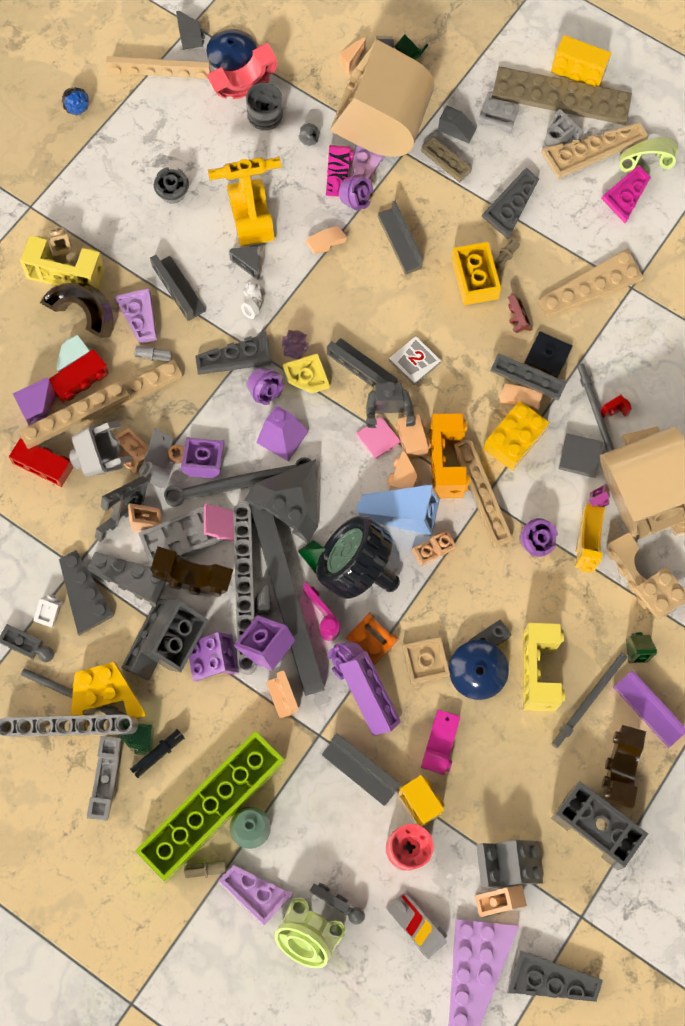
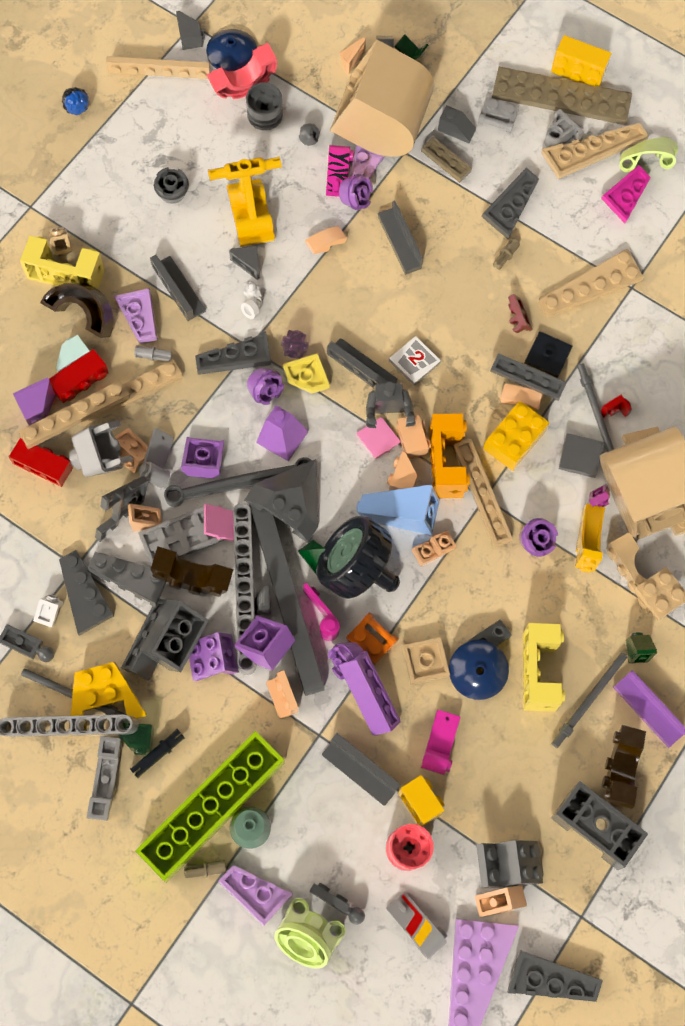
(171, 456): medium nougat bush -> none
(475, 273): yellow brick -> none

